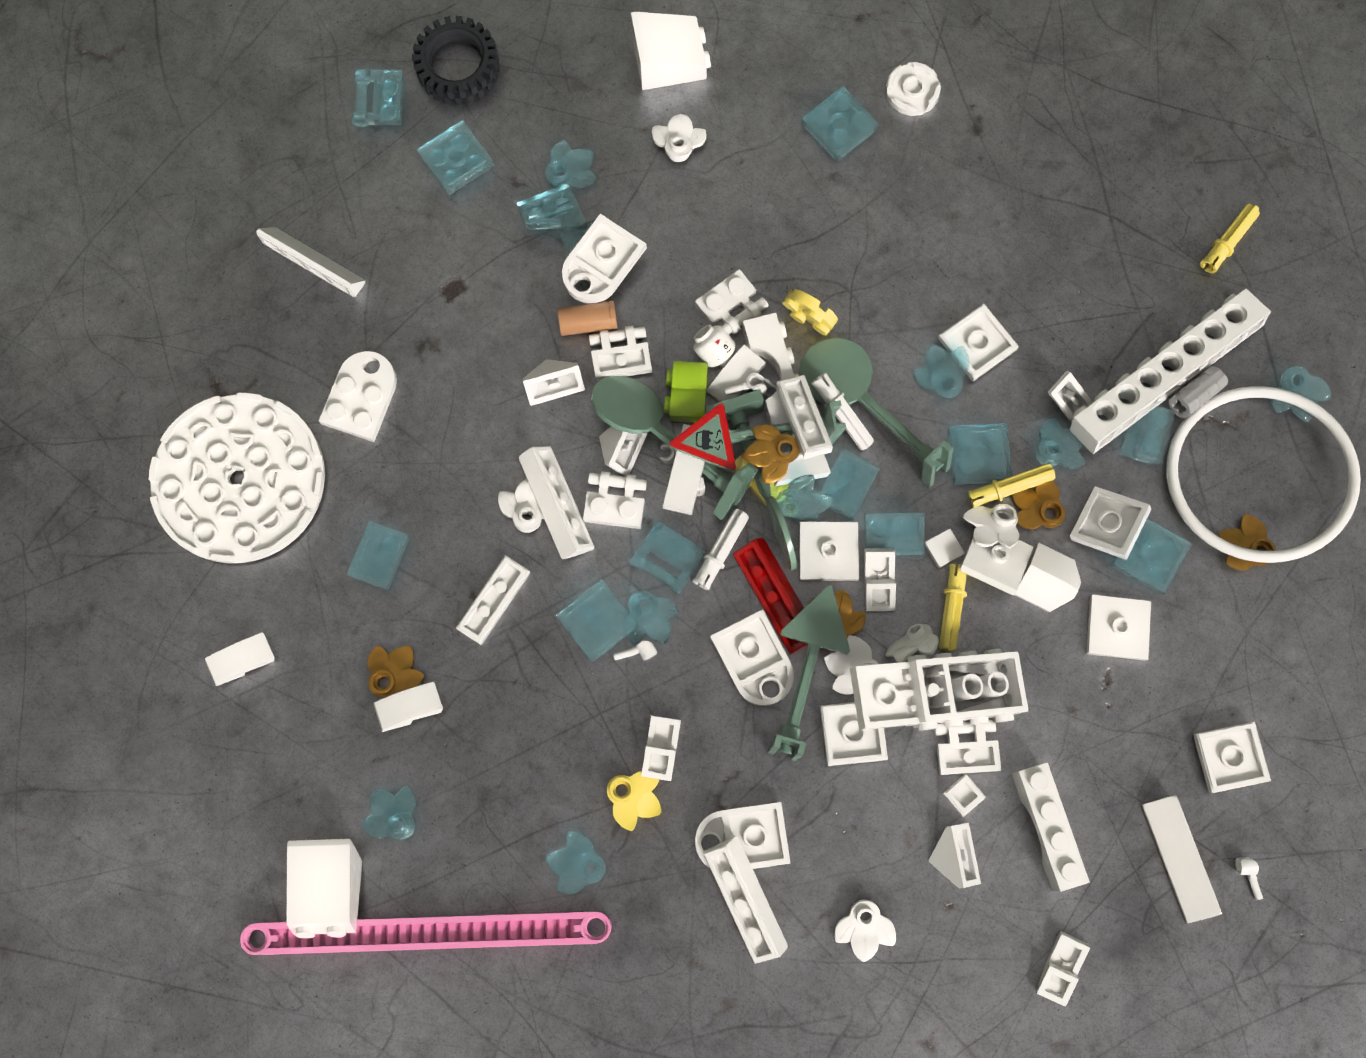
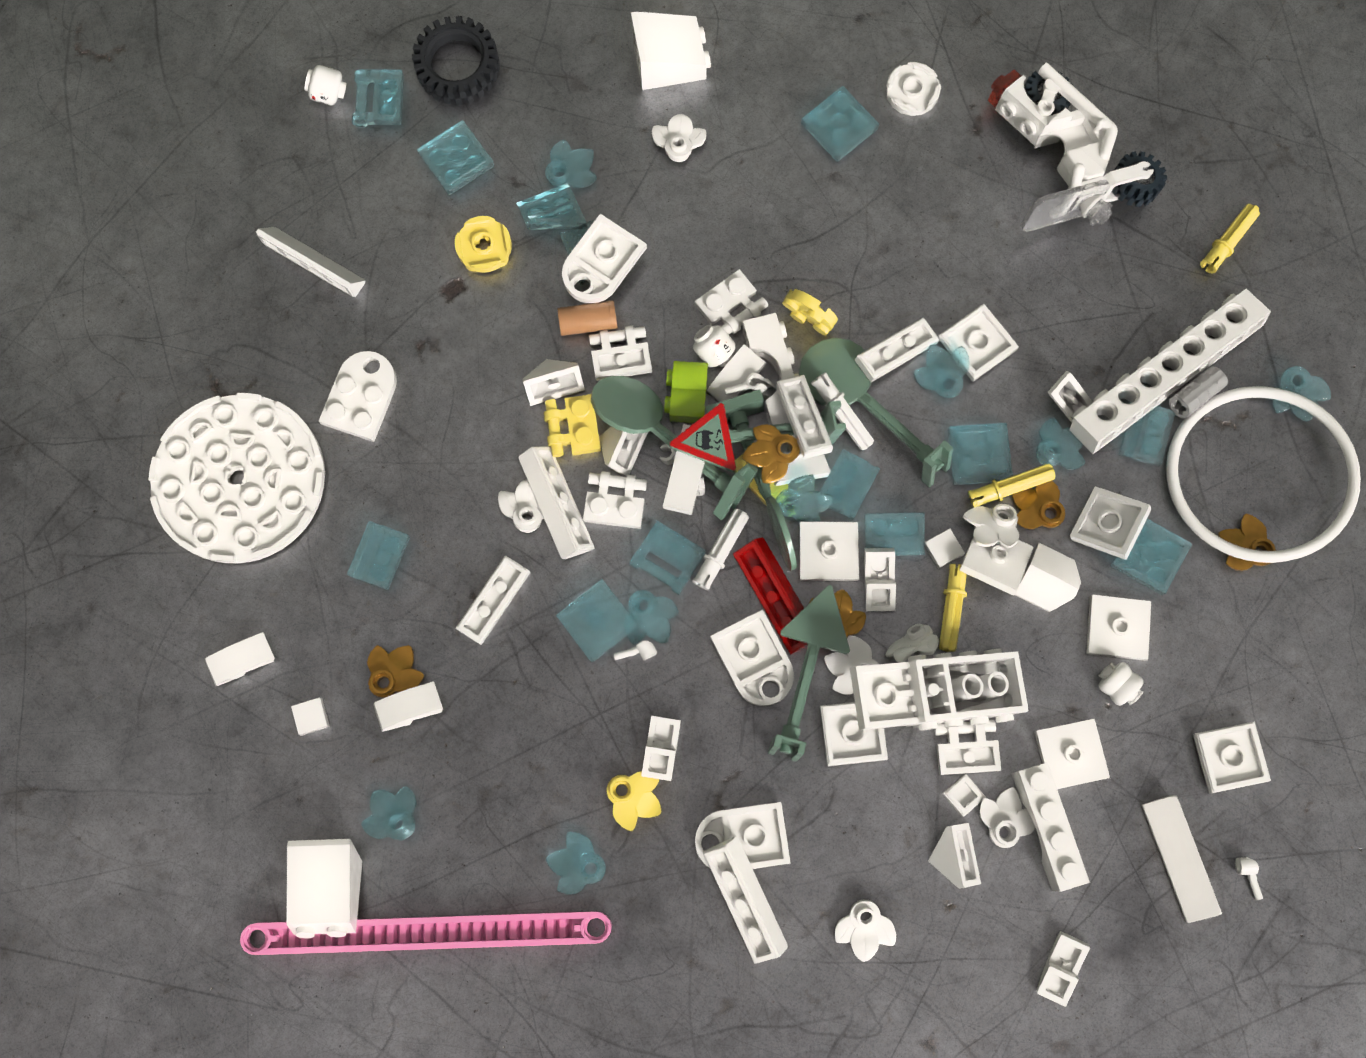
(310, 716): none -> white tile
(325, 85): none -> white head
(483, 260): none -> light yellow plate
(582, 426): none -> light yellow plate
(896, 349): none -> white tile
(1006, 813): none -> white plate
(1073, 753): none -> white plate
(1088, 135): none -> white piece
(1121, 683): none -> white piece

